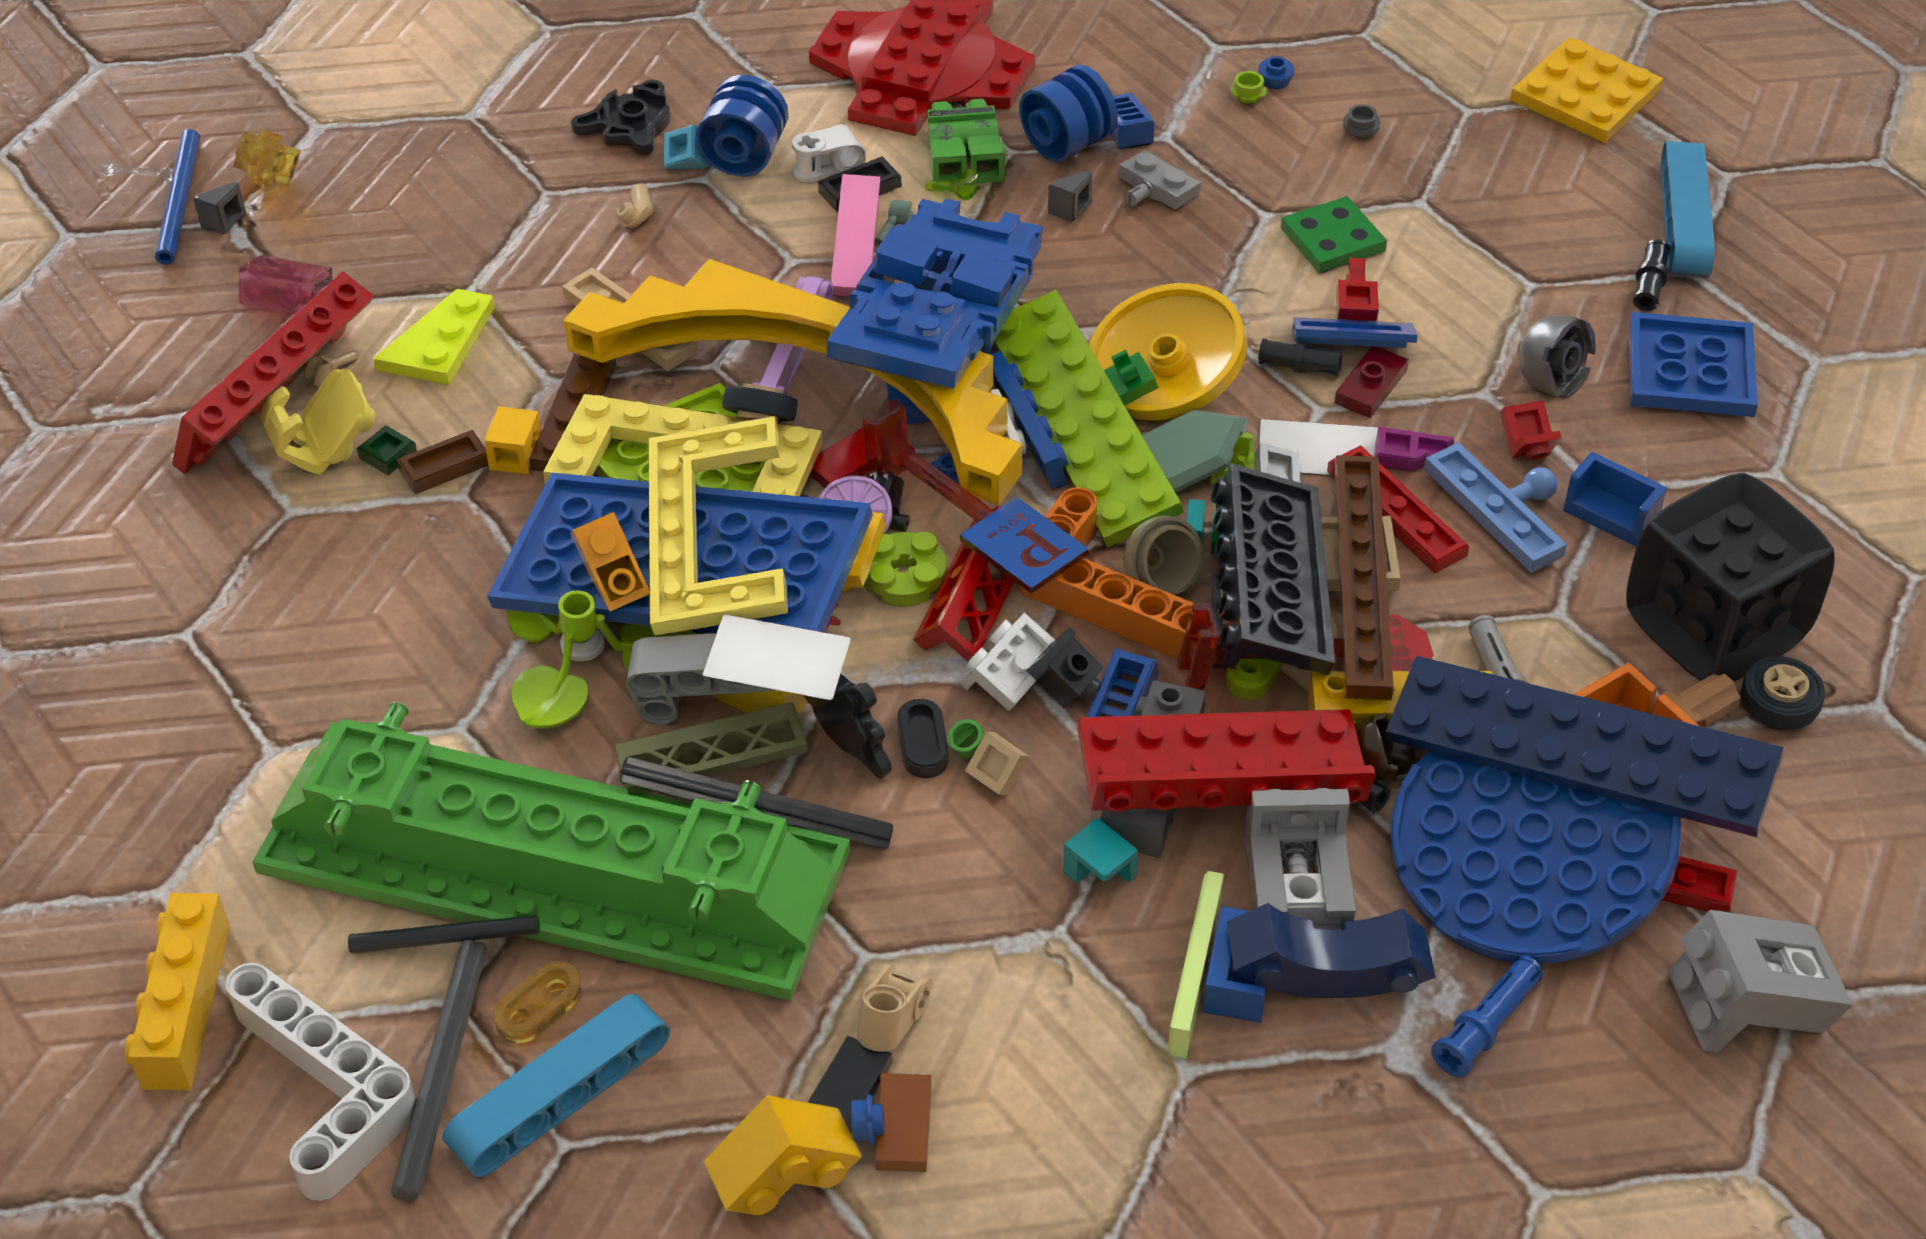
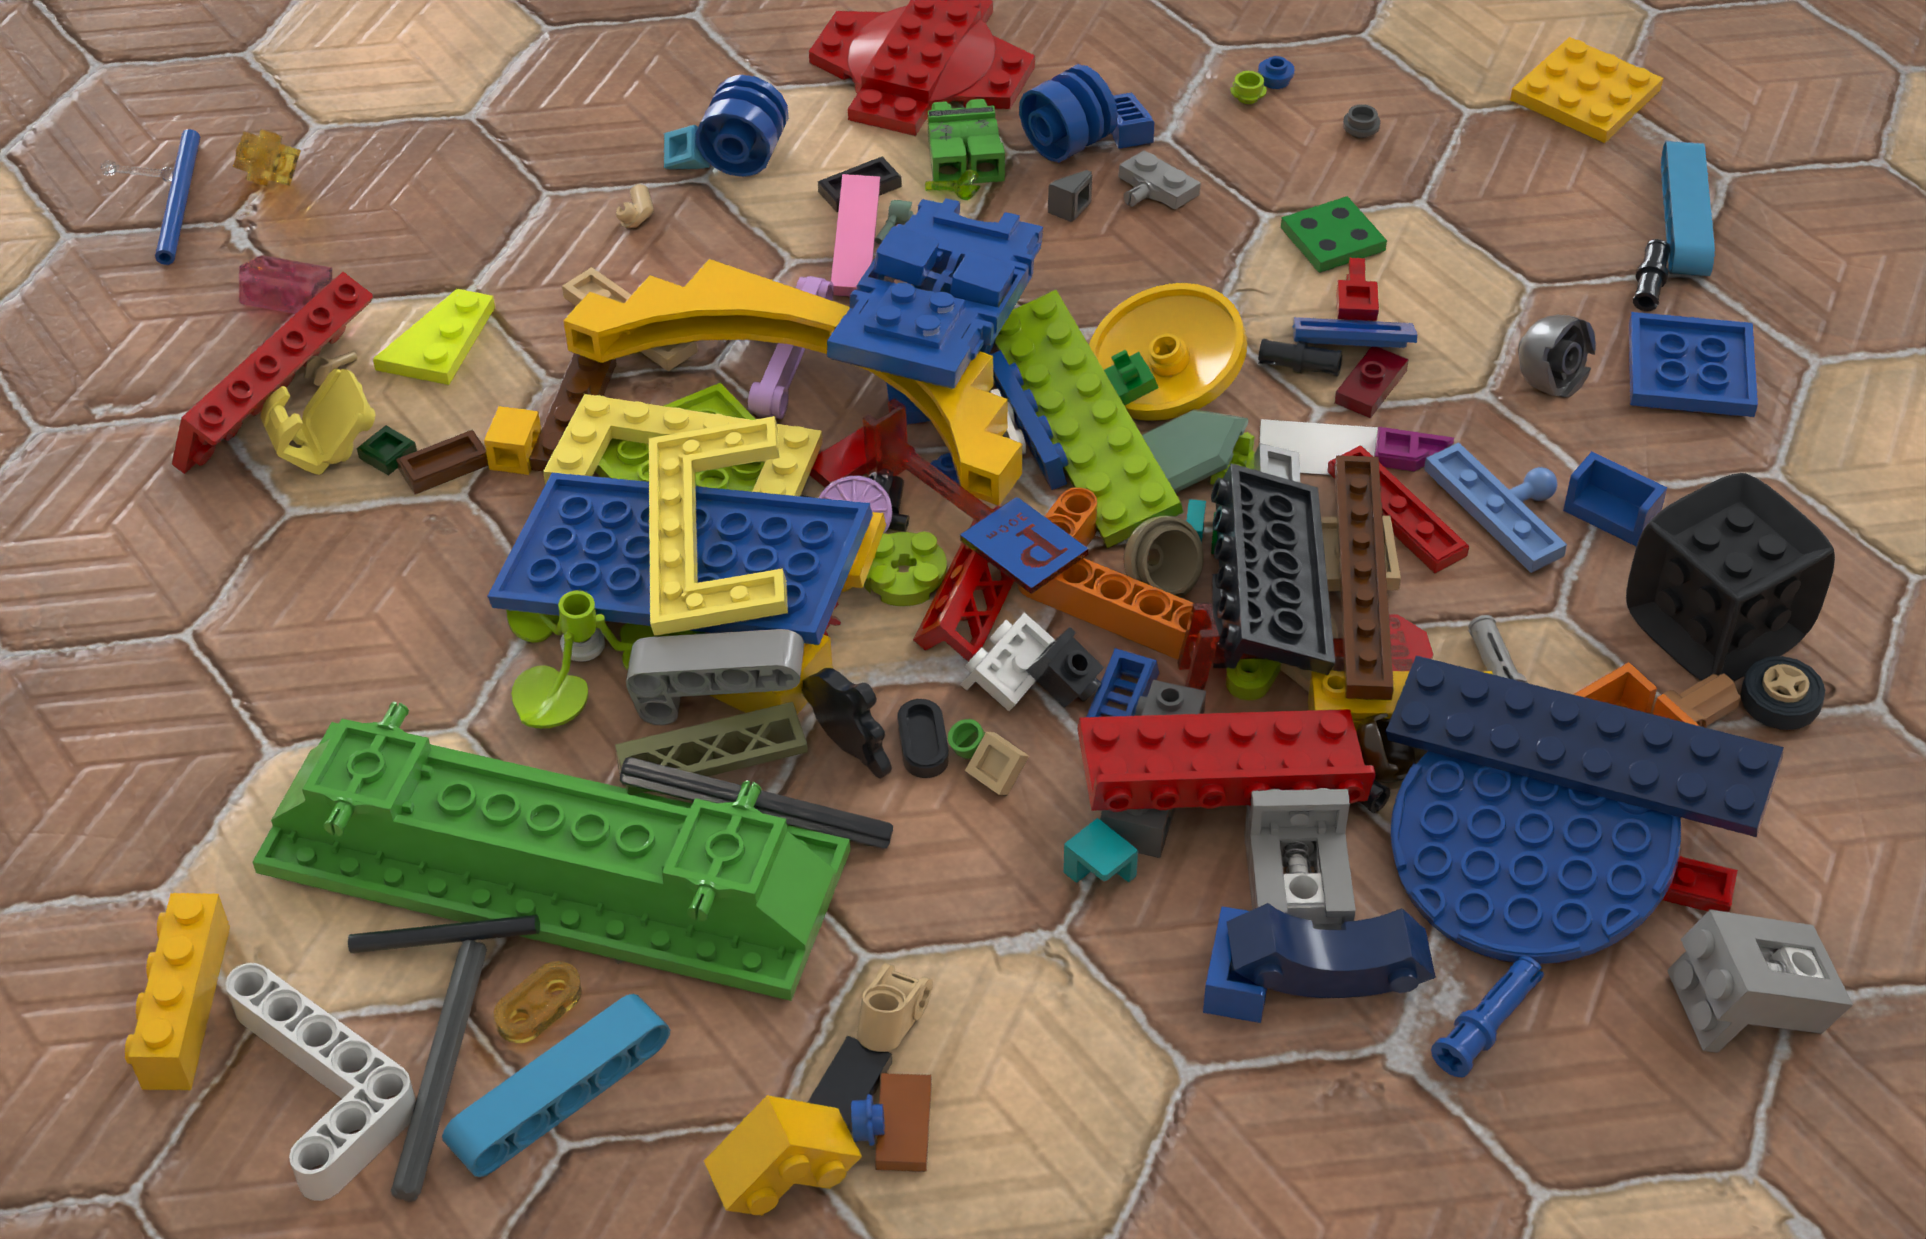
(220, 207): dark grey slope -> none
(610, 561): light orange slope -> none
(628, 118): black tile -> none
(759, 402): black wheel -> none
(777, 657): white sticker -> none
(827, 152): white piece -> none
(1195, 965): yellowish green tile -> none
(1529, 430): red bracket -> none

